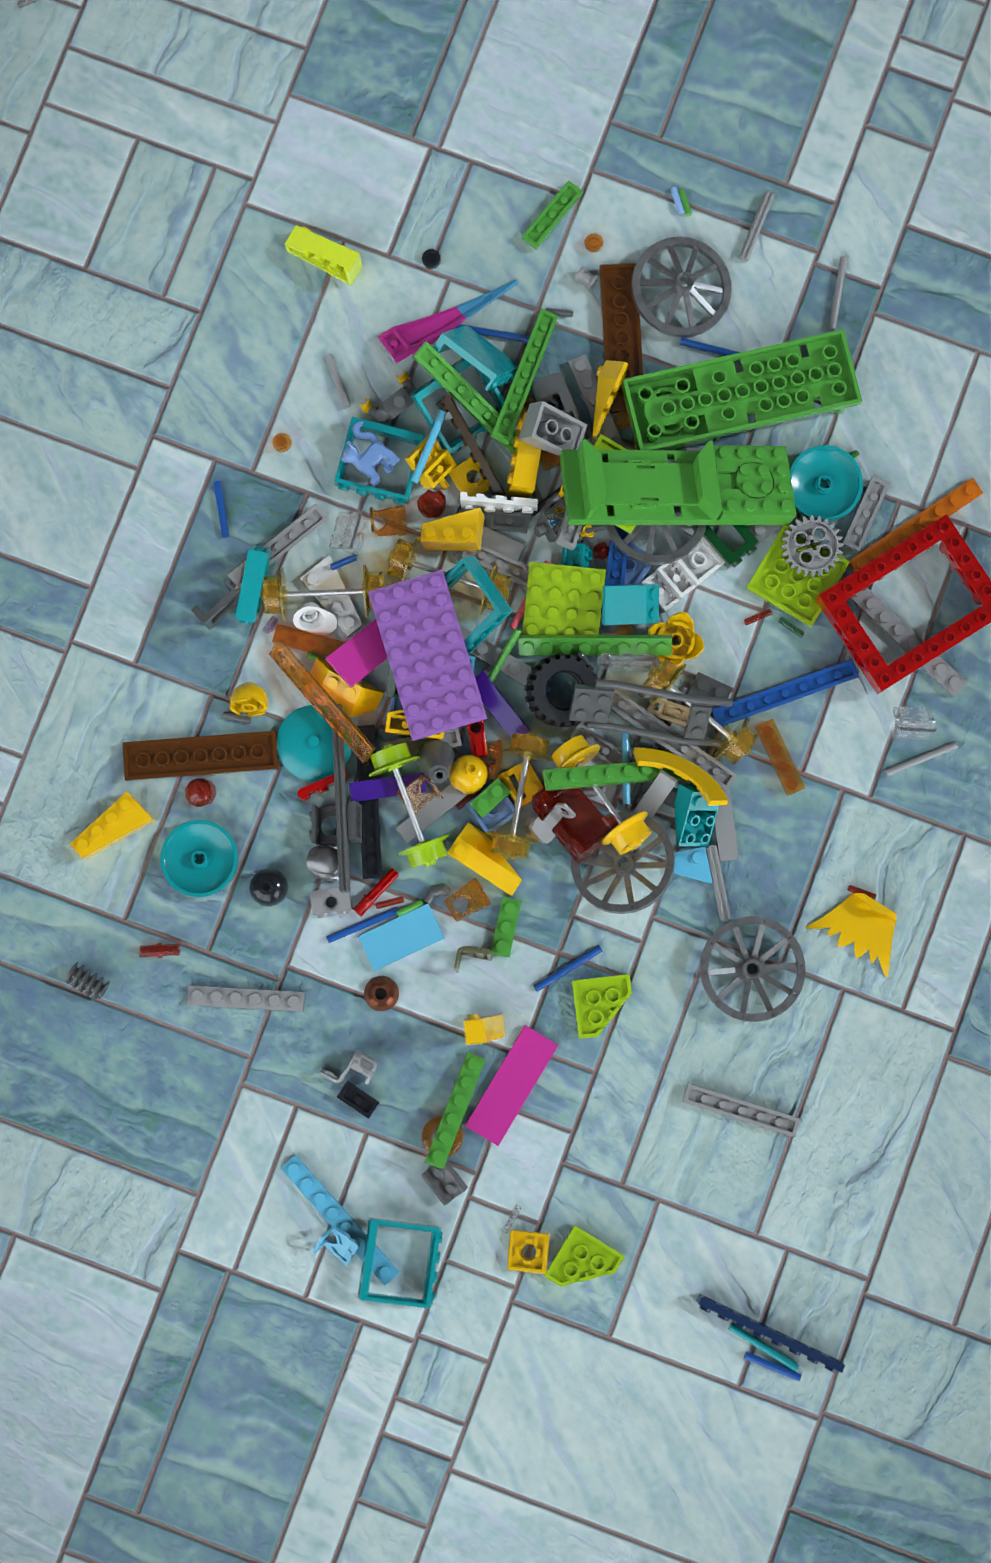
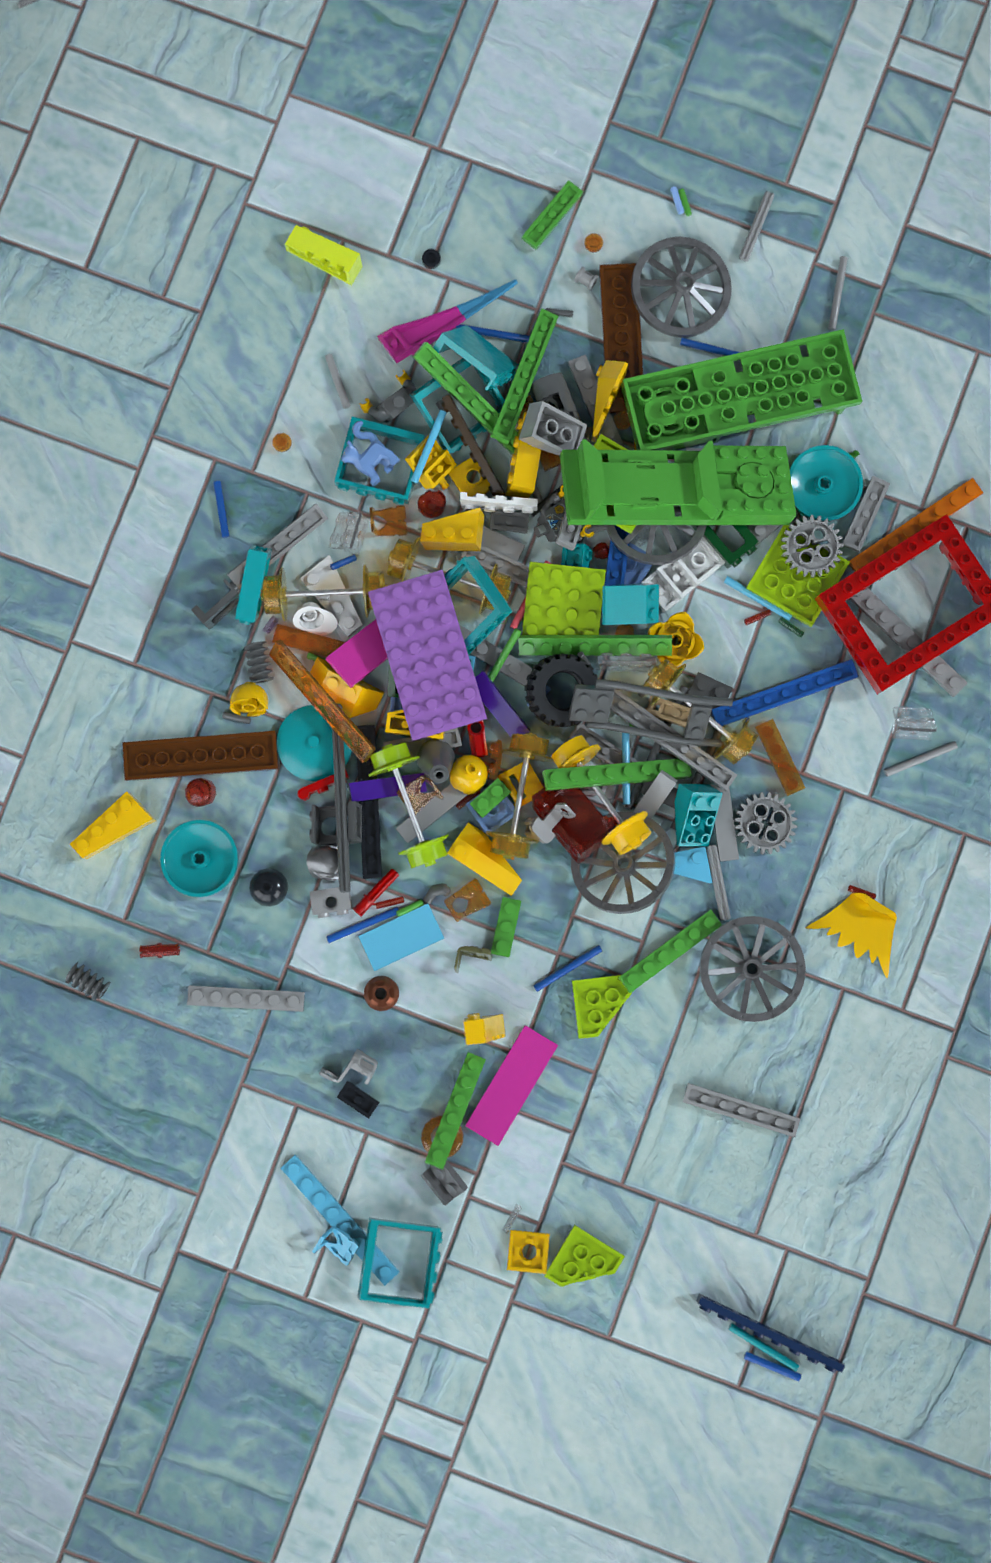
(258, 662): none -> dark grey piece
(670, 951): none -> bright green plate
(687, 770): yellow tile -> none
(741, 588): none -> medium azure bar
(781, 830): none -> light grey gear

